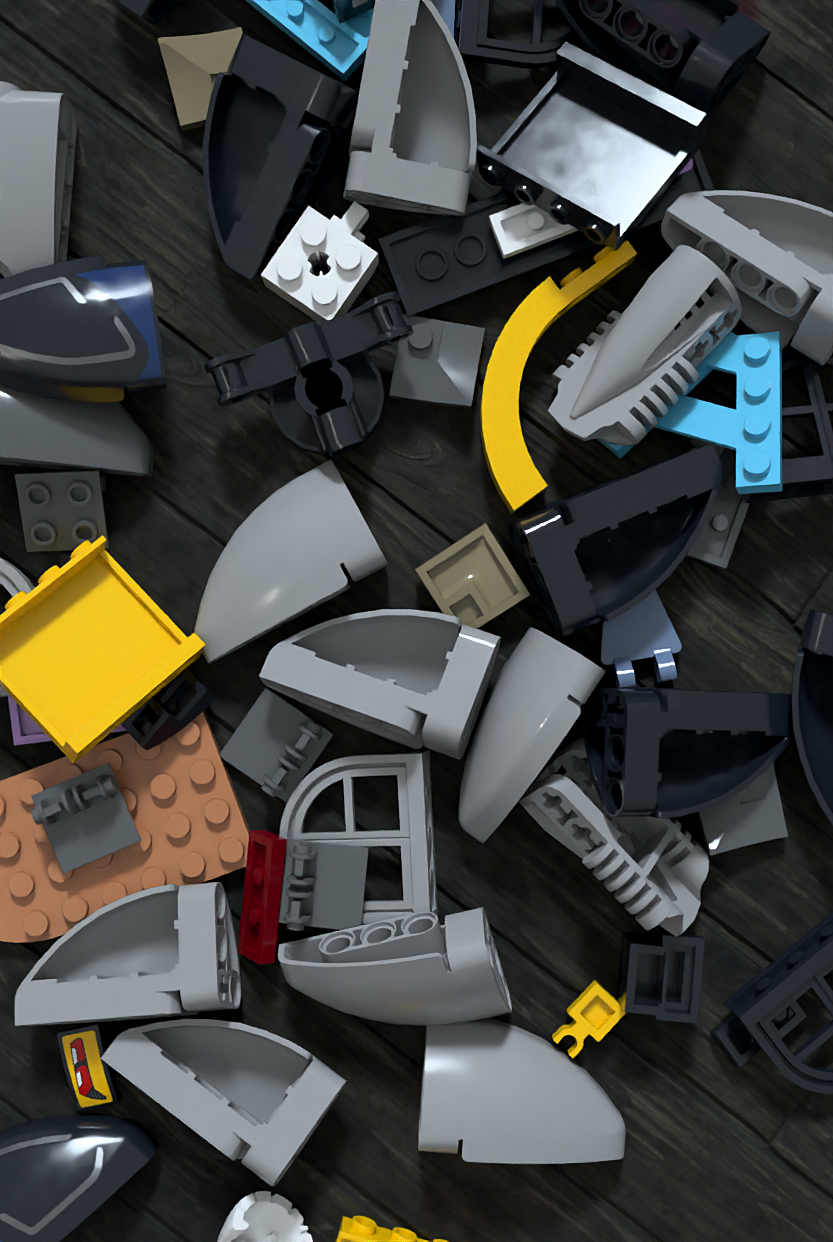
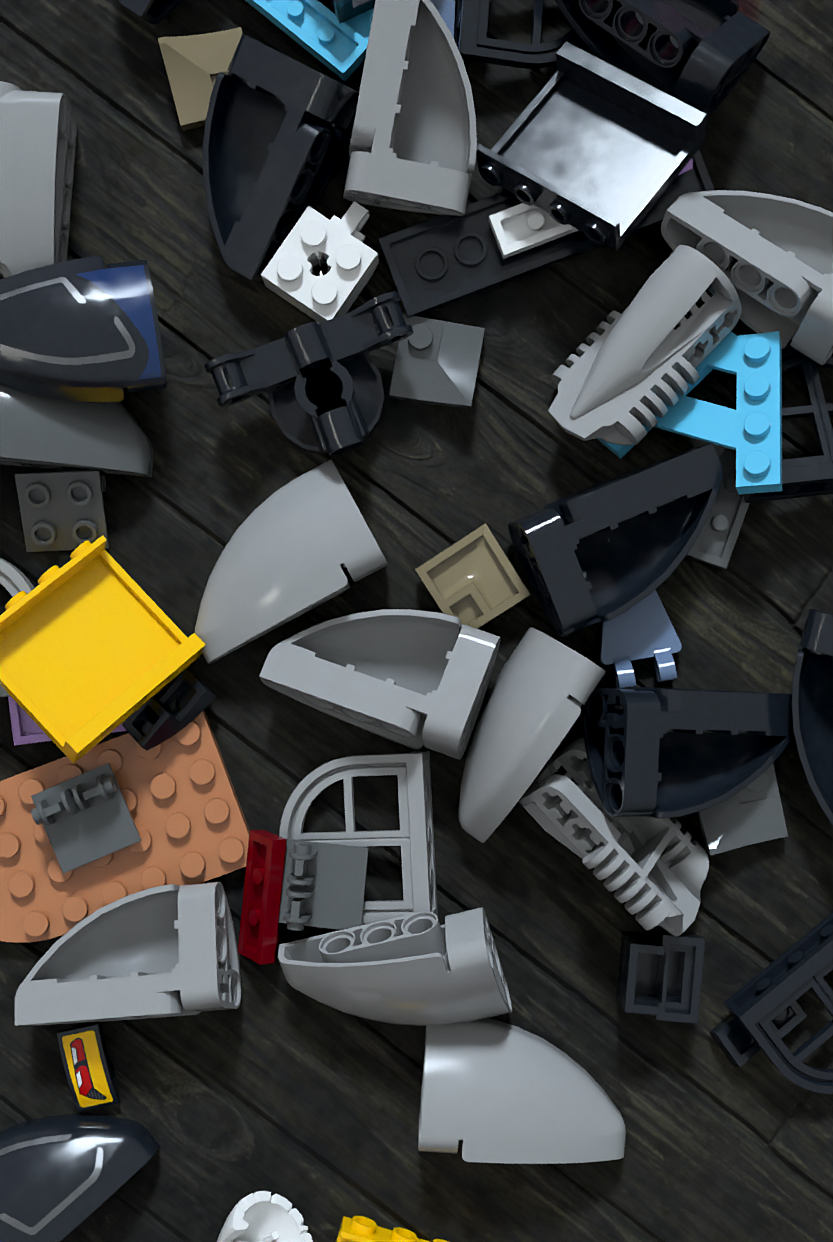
(232, 1086): light grey panel -> none
(276, 745): dark grey hinge -> none
(499, 409): yellow arch -> none
(593, 1014): yellow plate -> none

